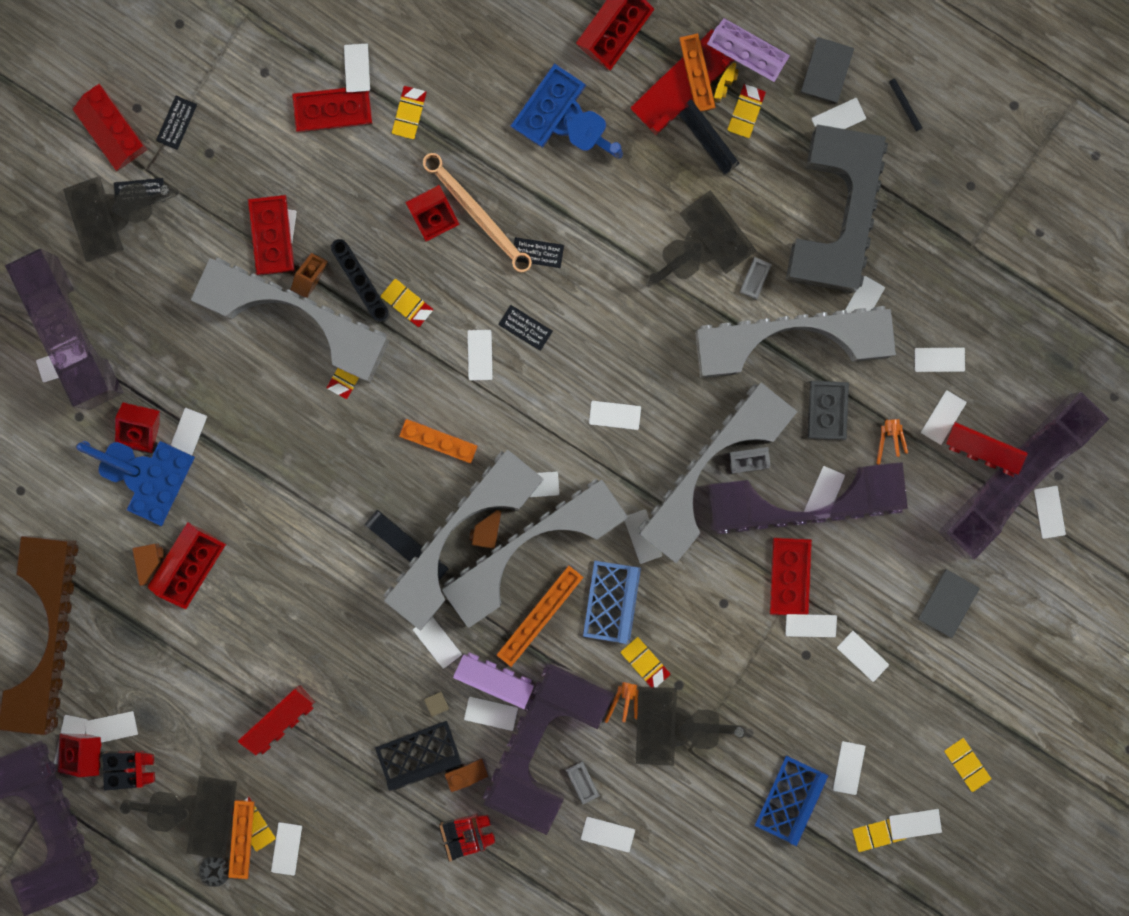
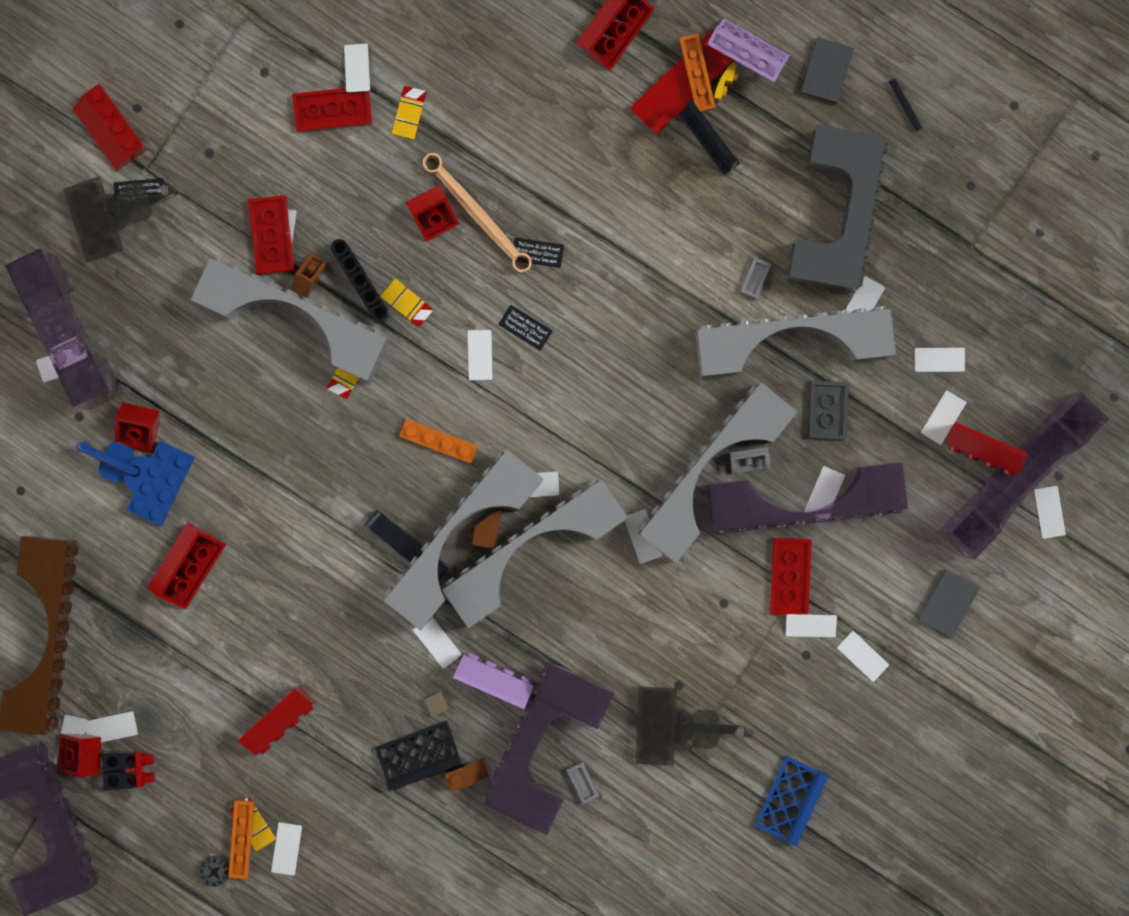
(147, 561): dark orange slope -> none
(176, 122): black sticker -> none
(188, 431): white sticker -> none
(207, 819): clear smoke plate -> none
(470, 833): hips -> none
(491, 713): white sticker -> none
(540, 616): orange plate -> none
(554, 106): blue plate -> none
(608, 834): white sticker -> none
(615, 415): white sticker -> none
(627, 608): medium blue fence -> none
(628, 691): orange plant -> none
(645, 663): yellow sticker -> none
(711, 238): clear smoke plate -> none
(746, 111): yellow sticker -> none
(842, 115): white sticker -> none
(849, 768): white sticker -> none
(874, 835): yellow sticker -> none
(892, 428): orange plant -> none
(915, 824): white sticker -> none
(967, 765): yellow sticker -> none

